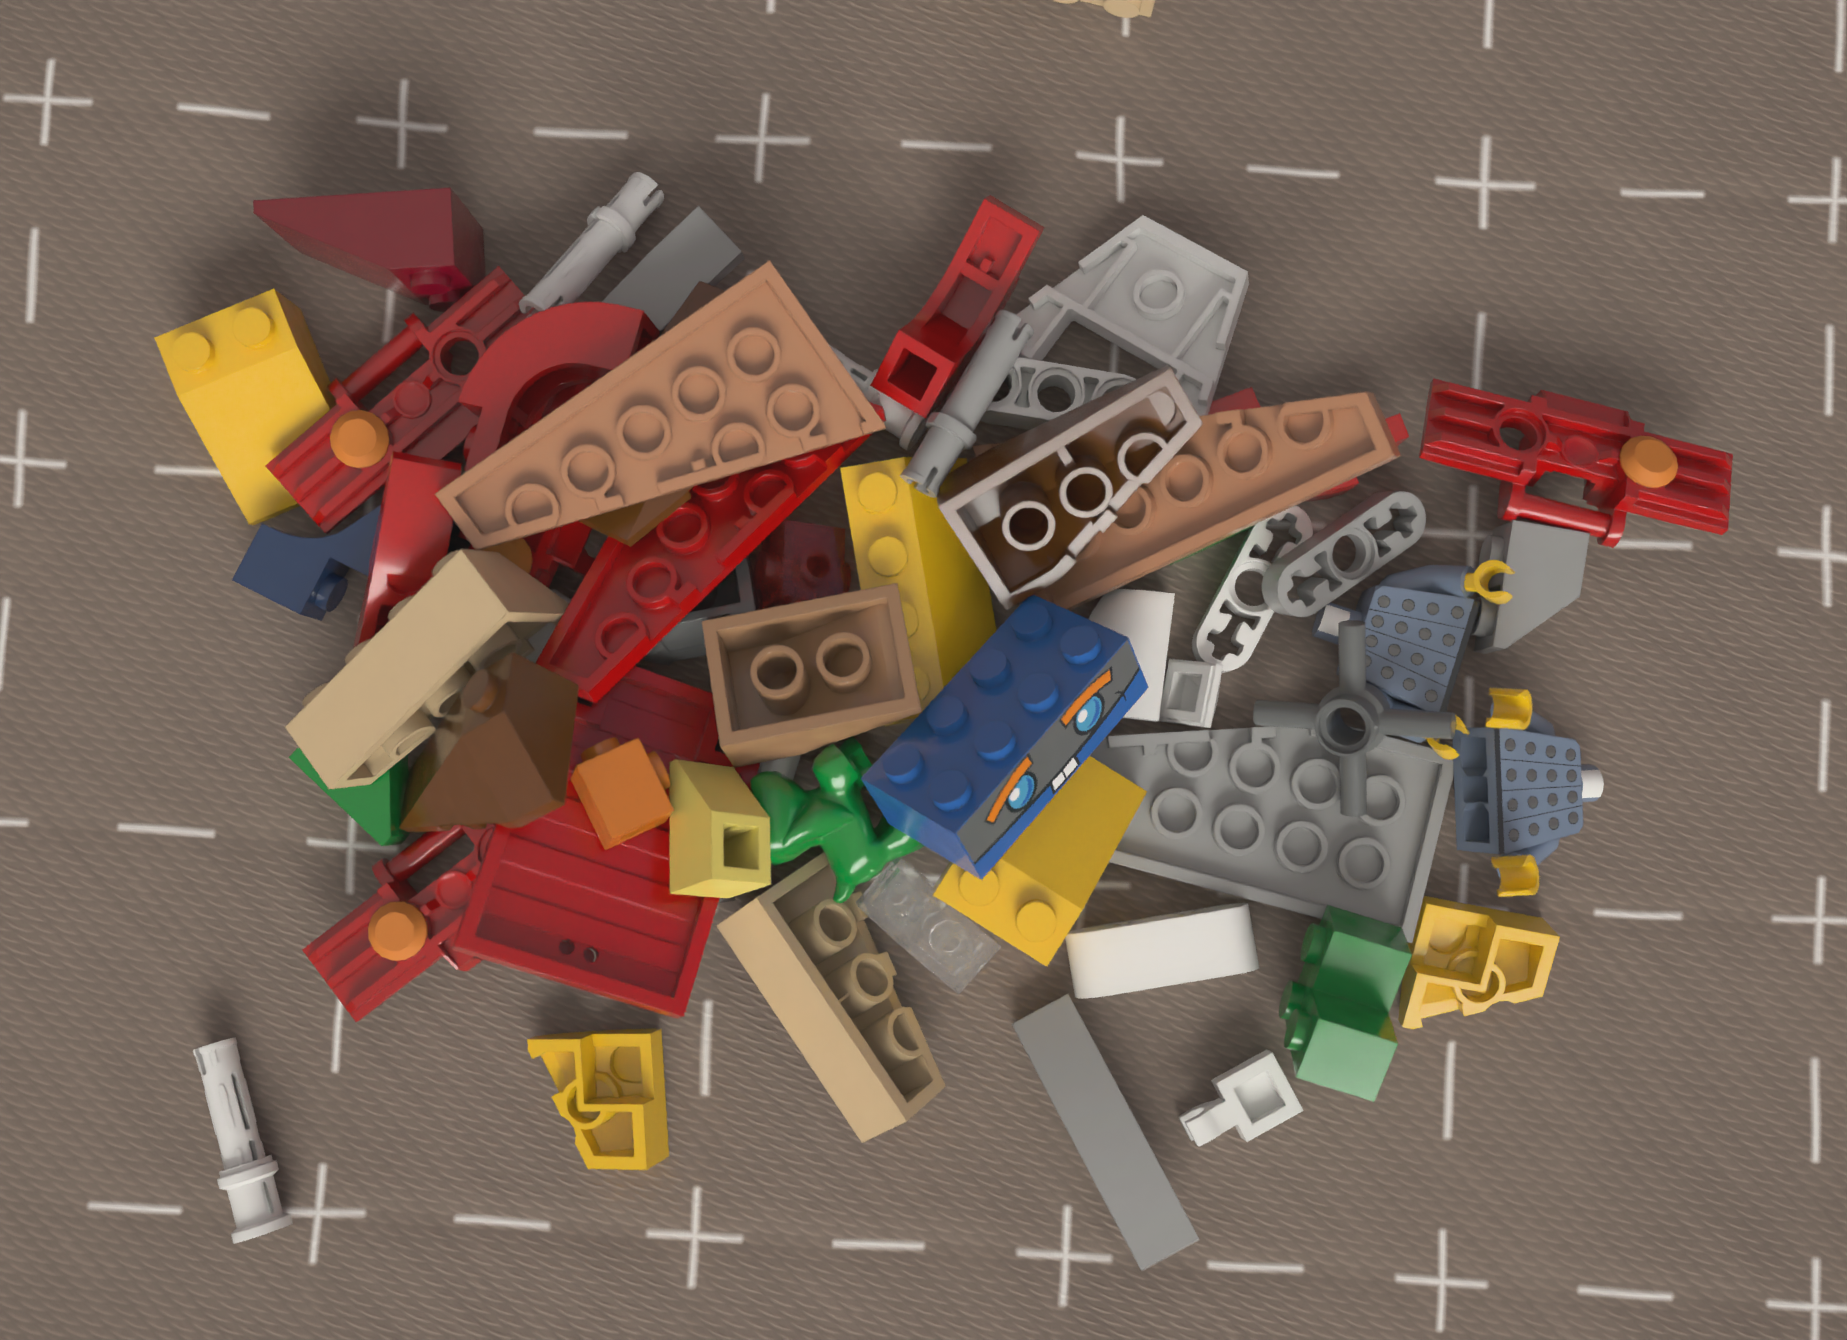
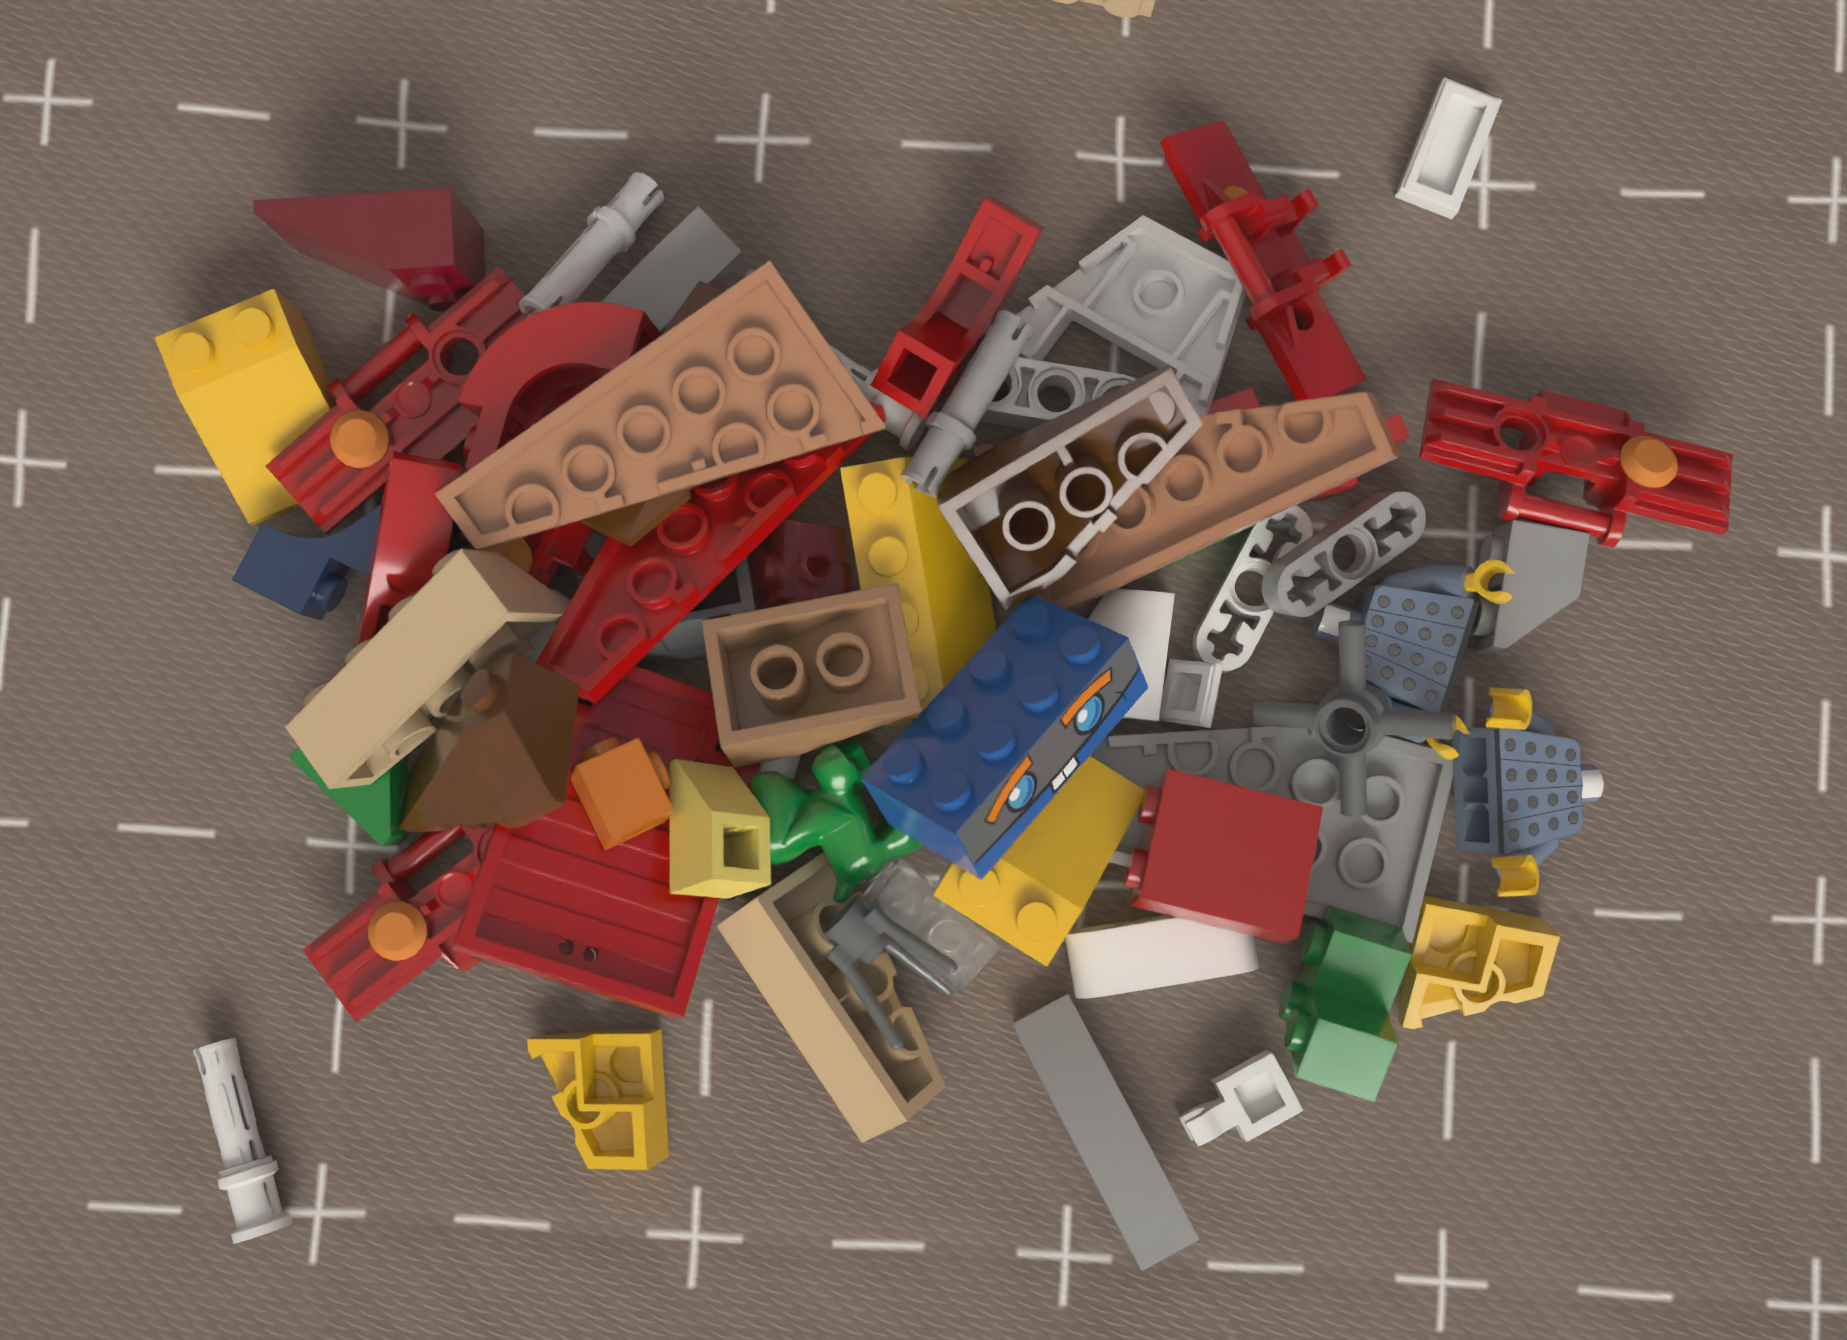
(864, 934): none -> dark grey plant
(1224, 856): none -> red brick
(1267, 259): none -> red piece
(1448, 148): none -> white tile

